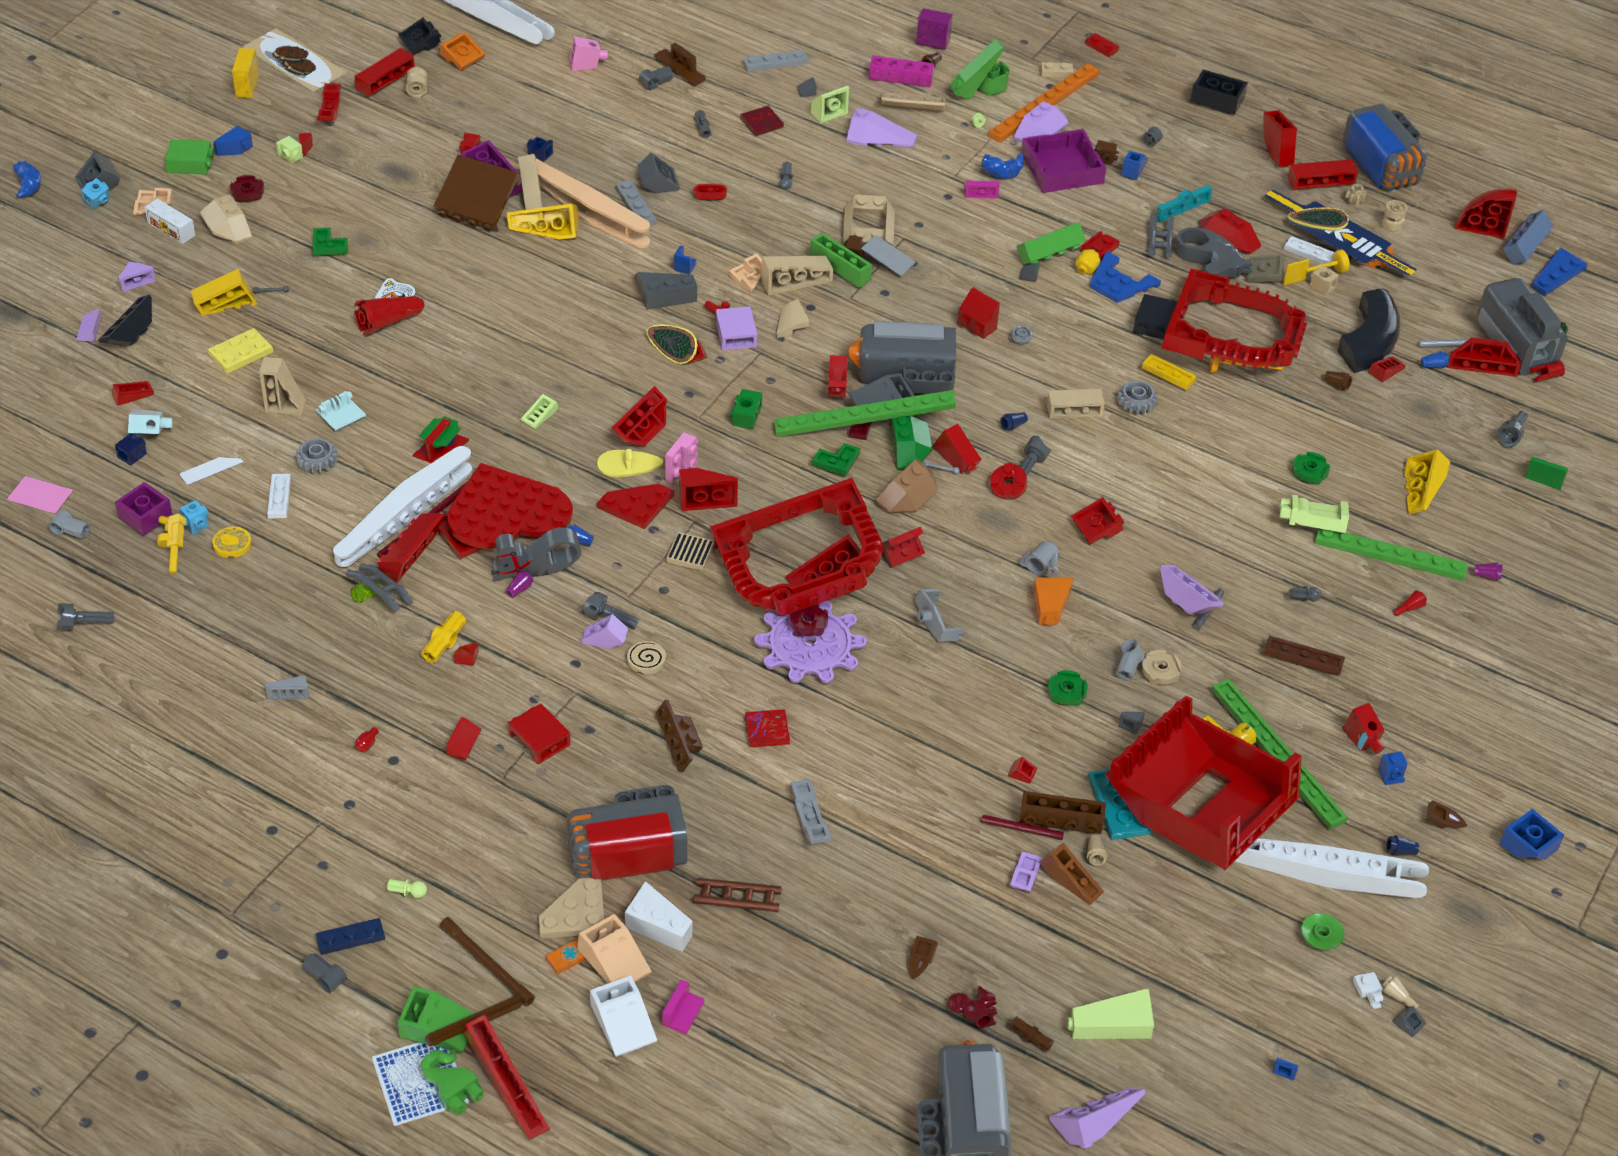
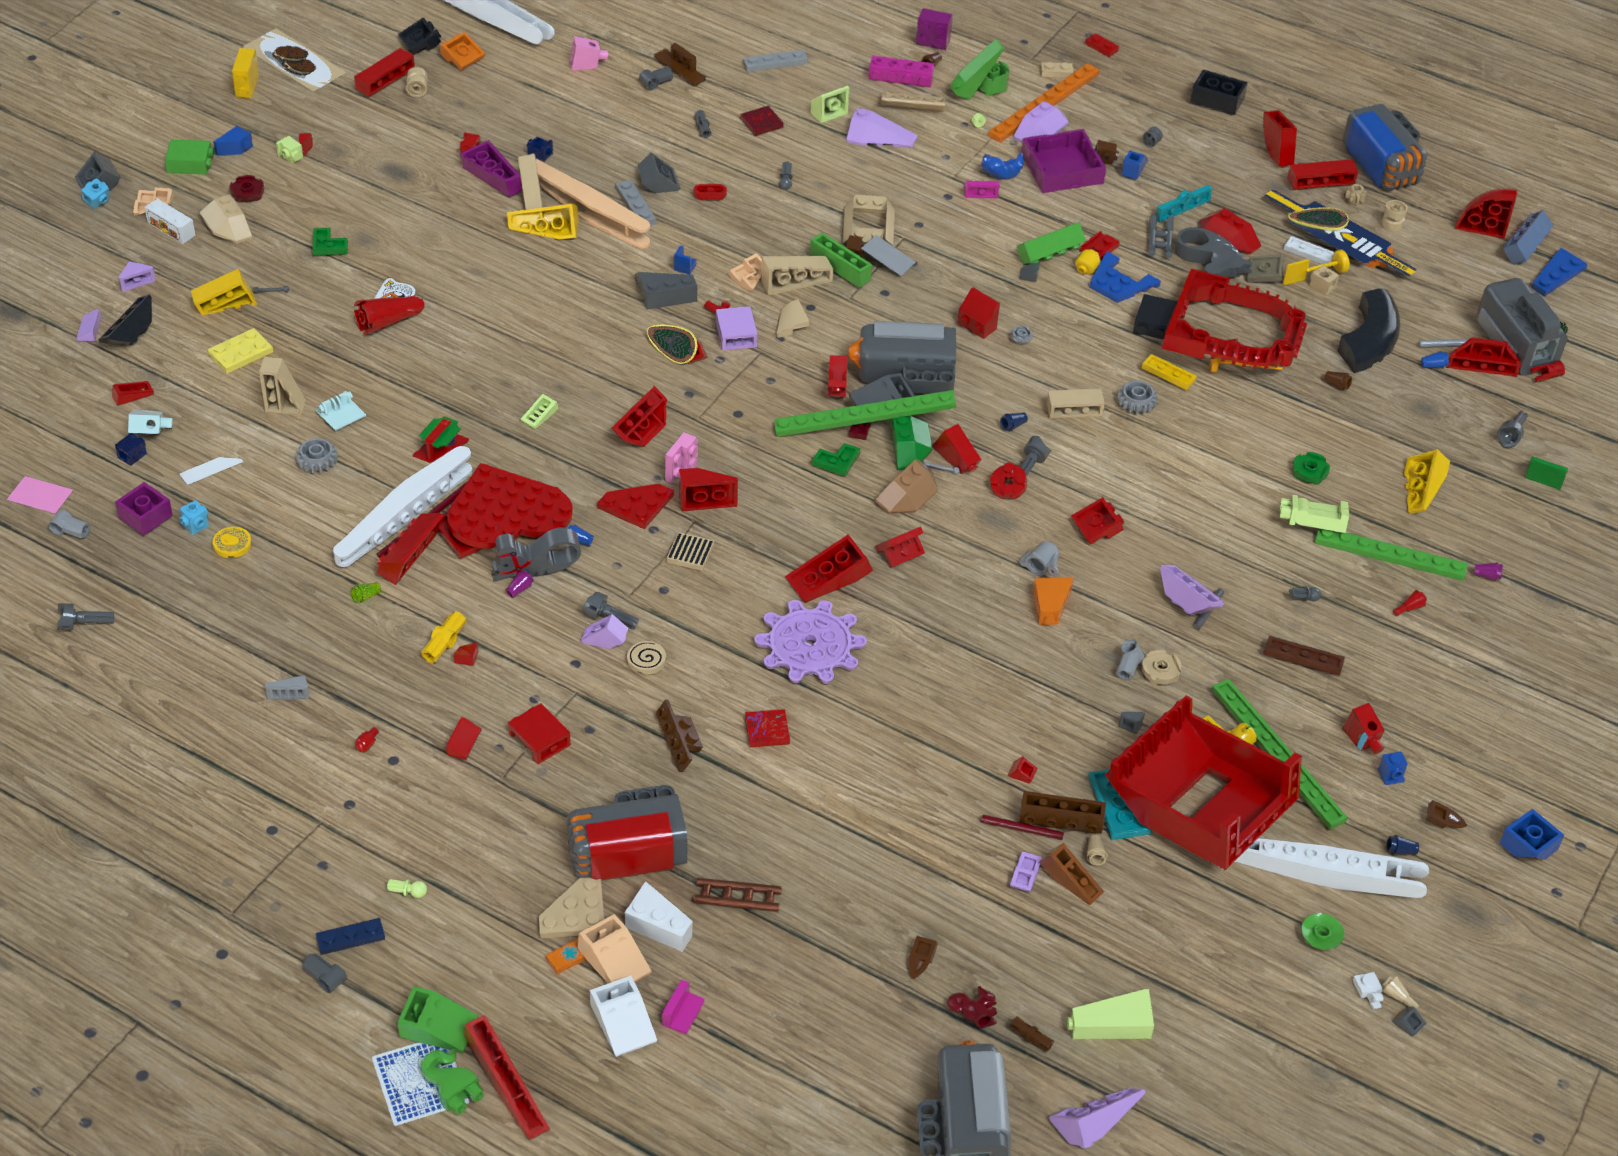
(29, 176): blue animal -> none
(173, 539): yellow piece -> none
(279, 496): white tile -> none
(330, 102): red slope -> none
(383, 592): dark grey piece -> none
(456, 932): reddish brown piece -> none
(458, 1027): reddish brown axle -> none
(476, 192): reddish brown panel -> none
(627, 463): light yellow shield -> none
(746, 409): green brick -> none
(808, 88): dark grey slope -> none
(809, 813): light grey slope -> none
(816, 626): dark red plate -> none
(837, 499): red arch -> none
(930, 616): light grey piece -> none
(1077, 690): green plate -> none
(1285, 1069): blue slope -> none
(1386, 368): red slope -> none

